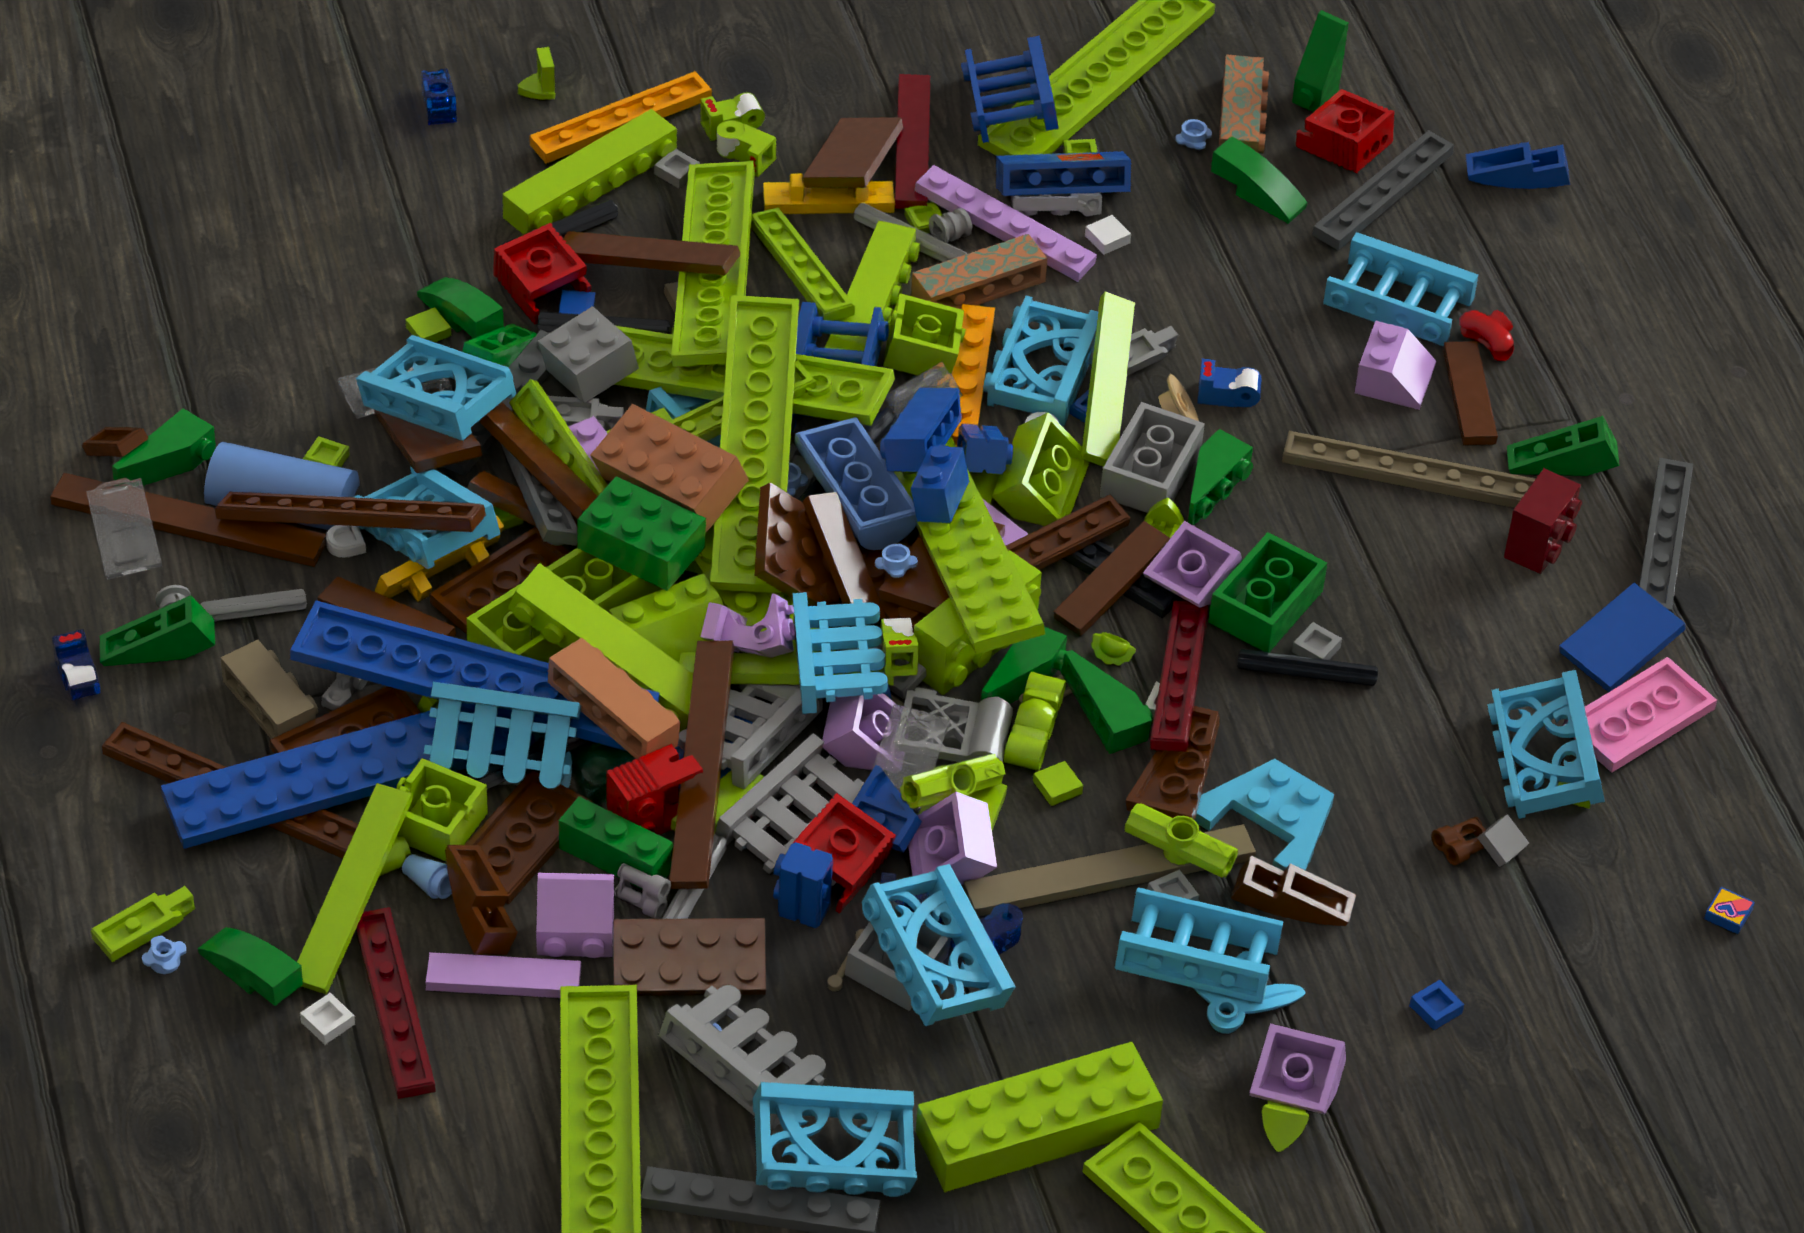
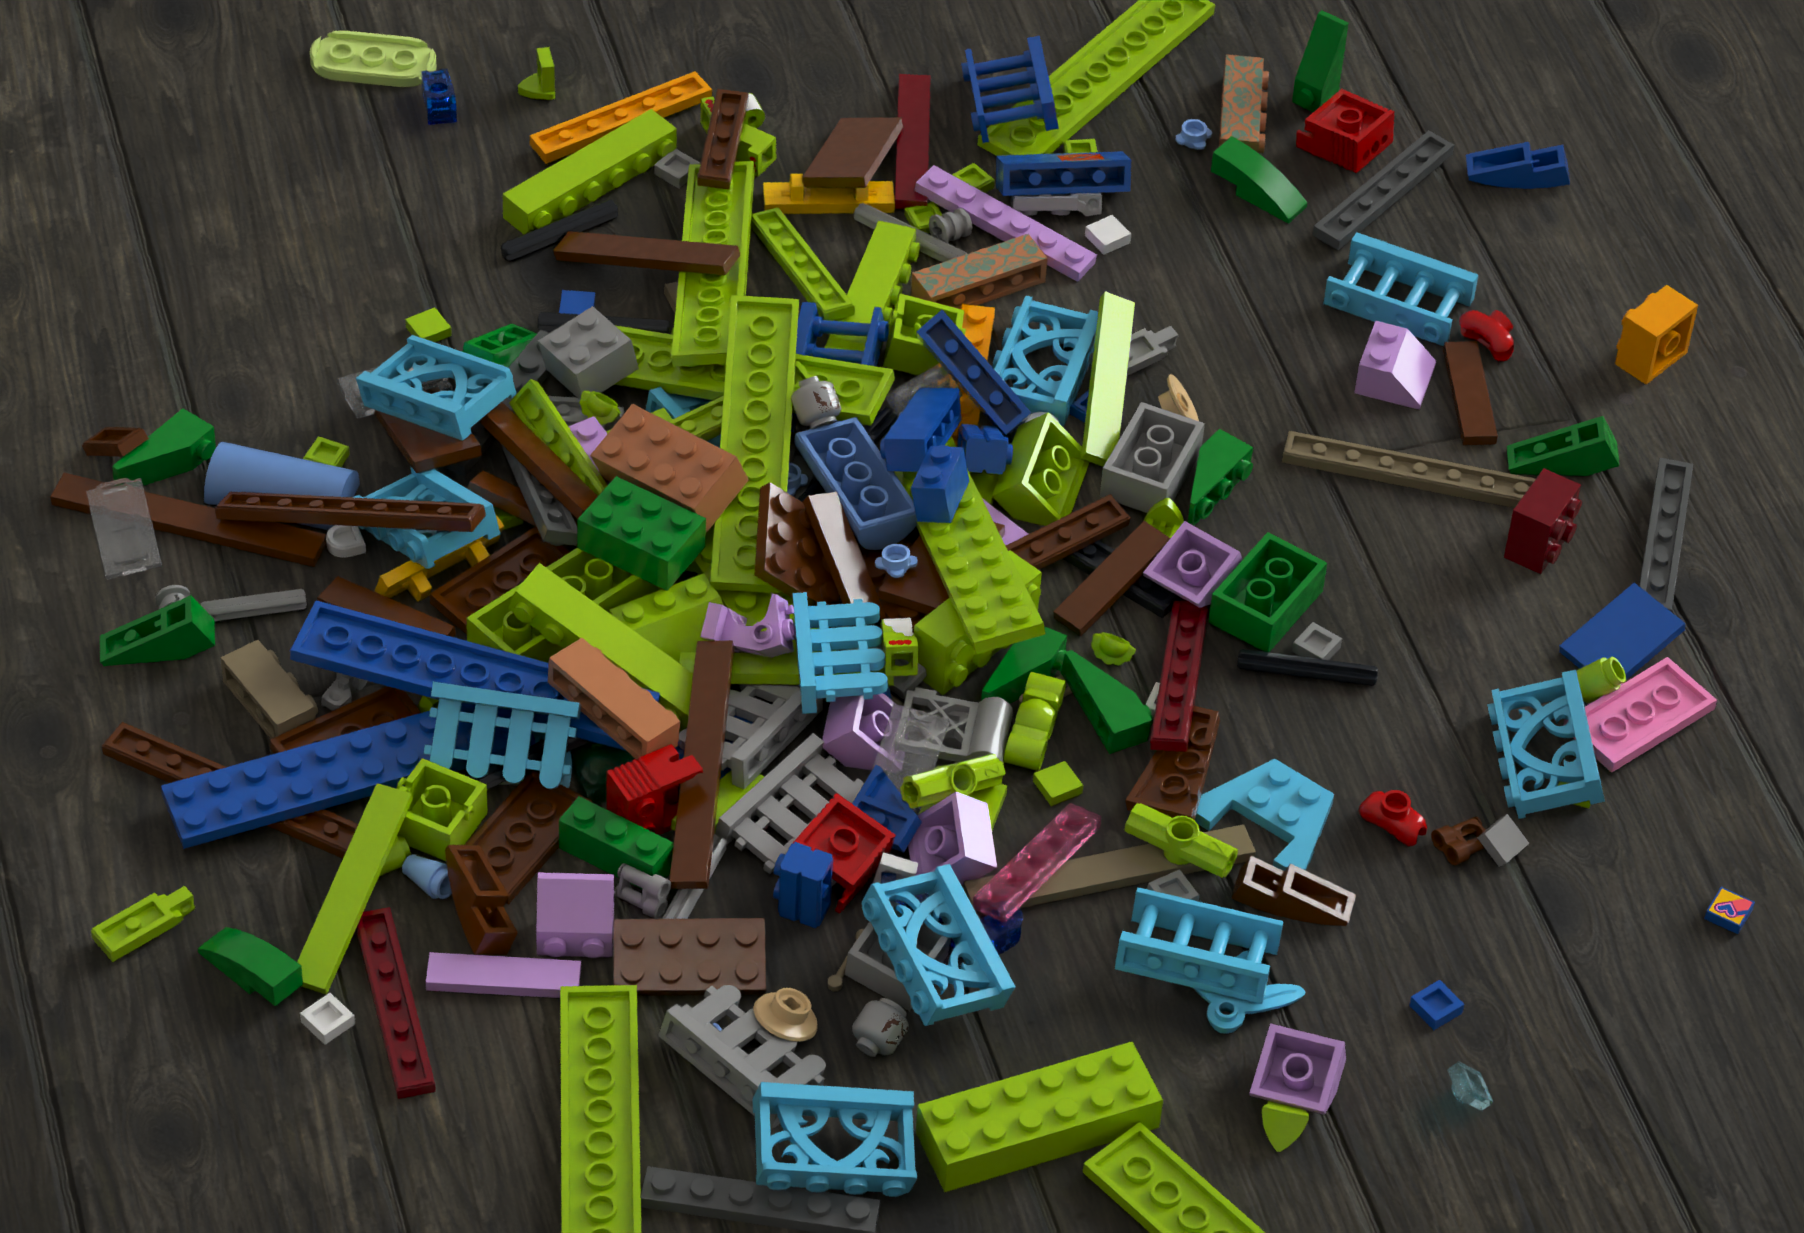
(75, 664): clear blue leg -> none
(162, 962): light blue plate -> none
(372, 58): none -> yellowish green tile
(463, 306): green slope -> none
(537, 266): red piece -> none
(599, 406): none -> lime piece
(723, 139): none -> reddish brown tile
(786, 1014): none -> tan piece
(816, 403): none -> light grey head
(880, 1027): none -> light grey head
(892, 864): none -> white tile
(973, 373): none -> blue brick
(976, 177): none -> lime tile
(1036, 862): none -> clear pink plate
(1228, 386): blue leg -> none
(1394, 814): none -> red piece
(1469, 1086): none -> clear light blue plate
(1600, 678): none -> lime brick
(1655, 334): none -> light orange brick

